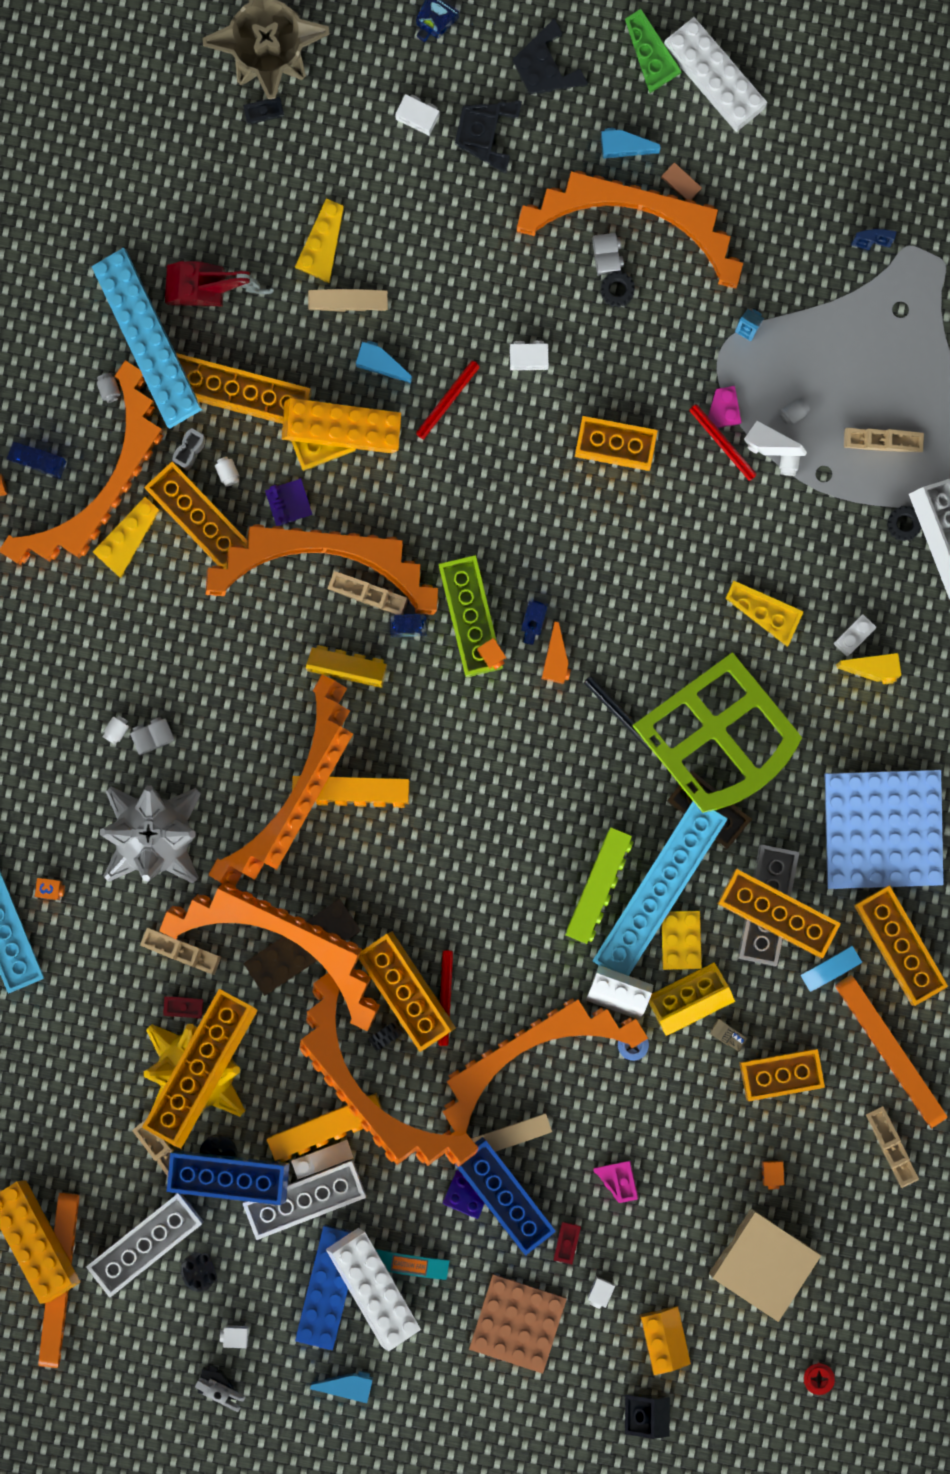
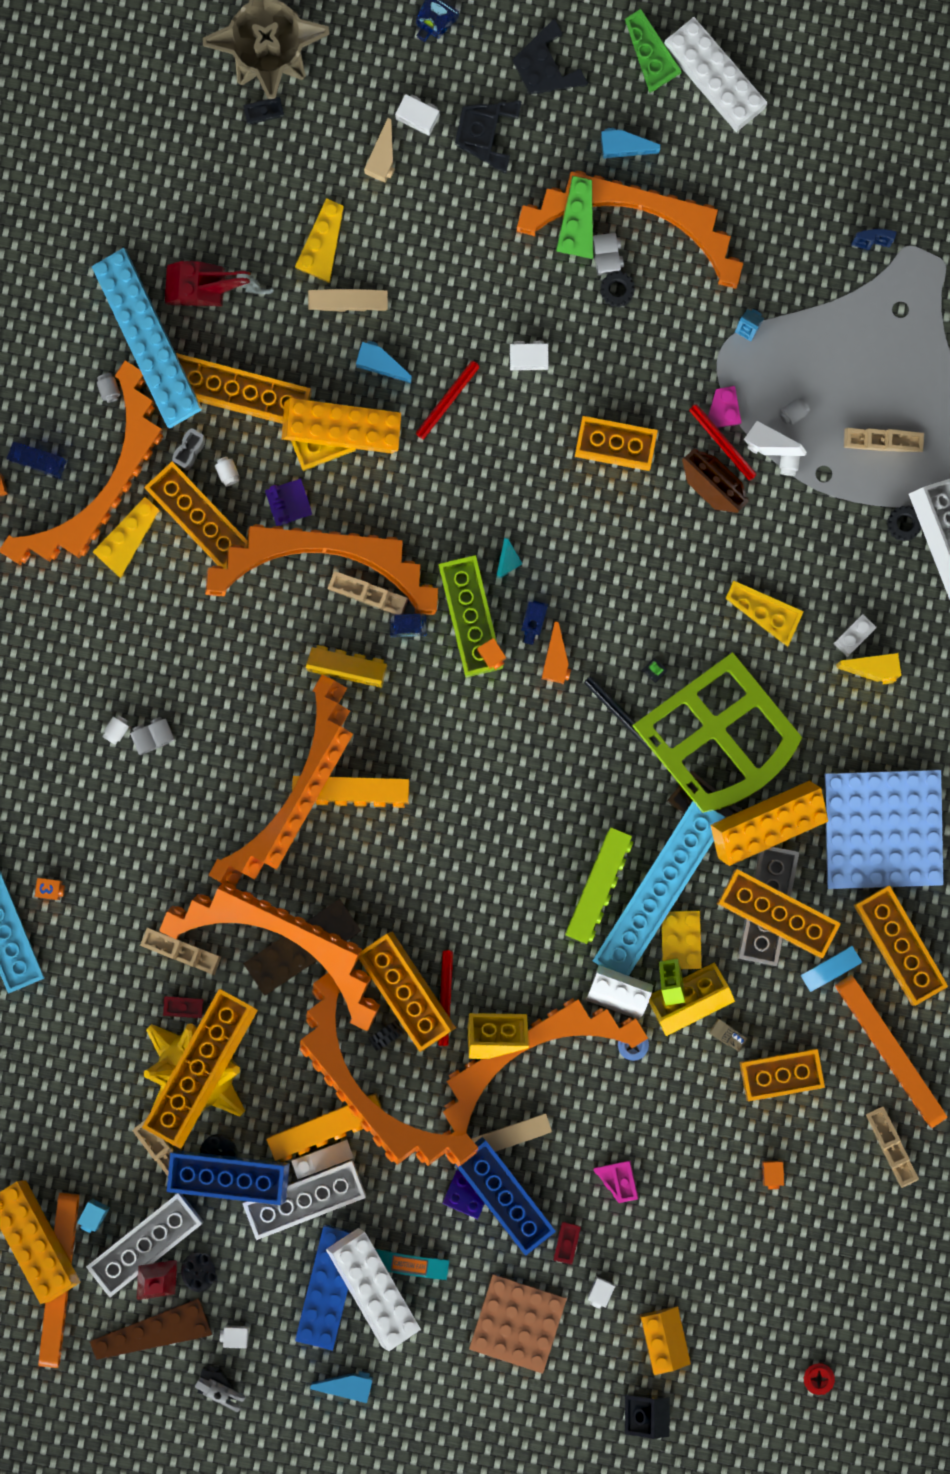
(93, 1216): none -> medium azure brick
(156, 1279): none -> dark red slope
(158, 852): light grey piece -> none
(166, 1328): none -> reddish brown wing
(381, 159): none -> tan slope
(496, 1034): none -> yellow slope
(509, 559): none -> teal slope
(577, 221): none -> bright green wing
(654, 670): none -> black piece
(671, 982): none -> lime brick
(681, 182): nougat tile -> none
(714, 482): none -> reddish brown wedge
(764, 1265): tan tile -> none
(769, 823): none -> light orange brick

